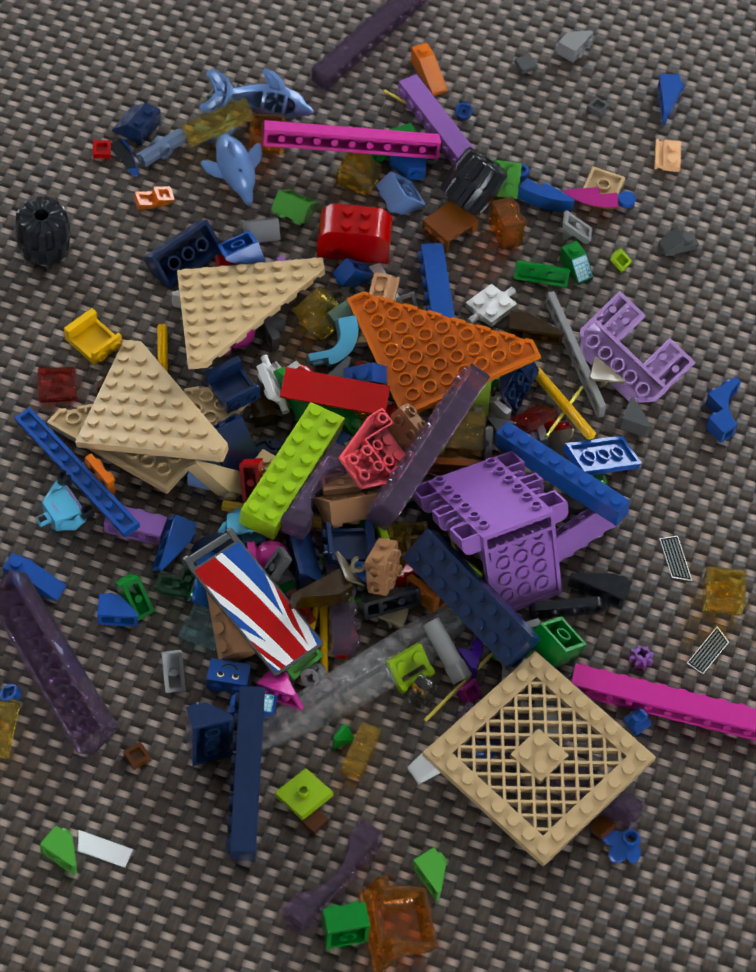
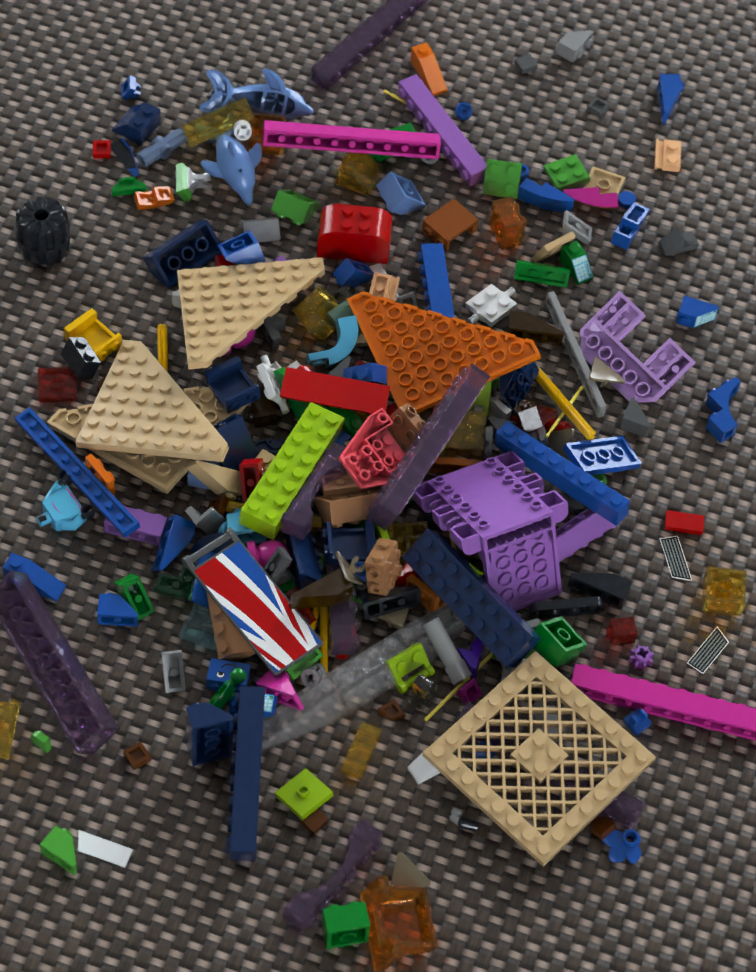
(10, 692): blue tile -> none
(41, 741): none -> bright green tile
(80, 358): none -> black brick
(128, 186): none -> green plate
(130, 88): none -> blue tile
(188, 181): none -> piece
(208, 521): none -> light grey panel
(219, 504): none -> reddish brown tile
(228, 689): none -> green plate
(242, 133): none -> white wheel
(342, 737): green slope -> none
(391, 711): none -> reddish brown tile
(407, 874): none -> dark tan piece
(409, 167): blue slope -> none
(431, 870): bright green slope -> none
(463, 823): none -> arm
(473, 181): black wheel -> none
(527, 416): none -> slope
(553, 247): none -> tan tile
(567, 173): none -> bright green plate
(620, 260): lime slope -> none
(622, 631): none -> clear red brick
(629, 226): none -> blue slope
(684, 522): none -> red tile
(695, 312): none -> blue slope

